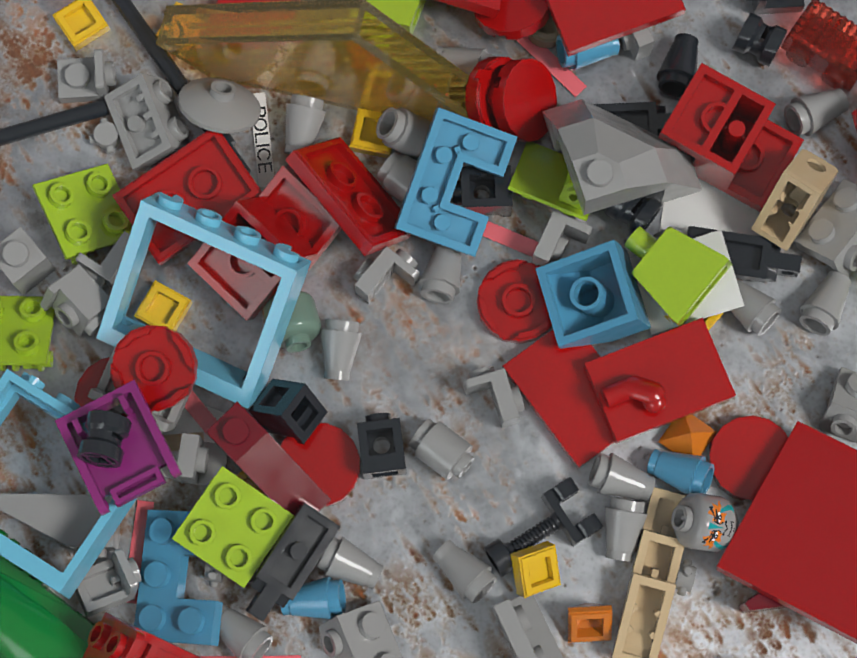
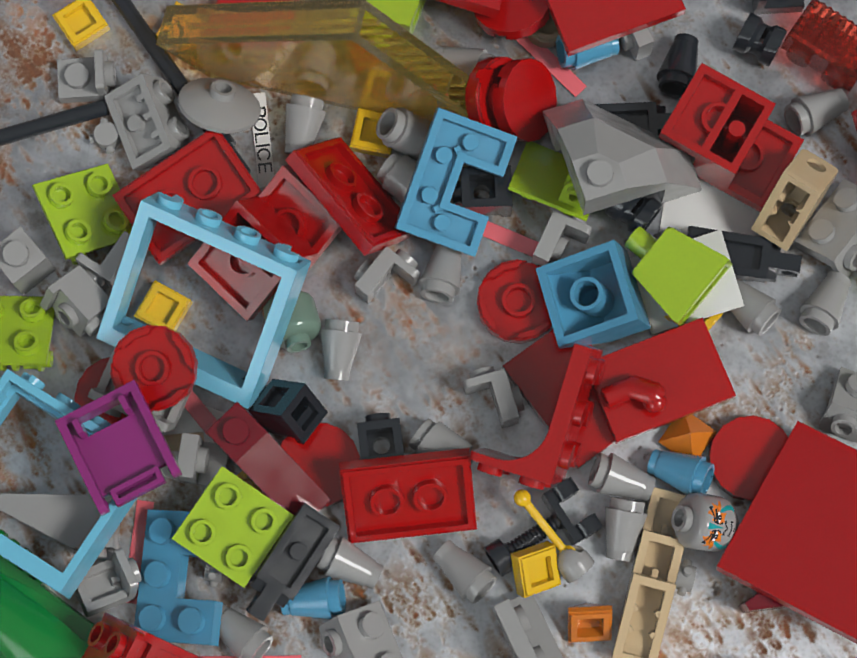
(104, 439): black wheel -> none
(408, 495): none -> red tile
(559, 449): none -> red bracket
(571, 559): none -> hinge

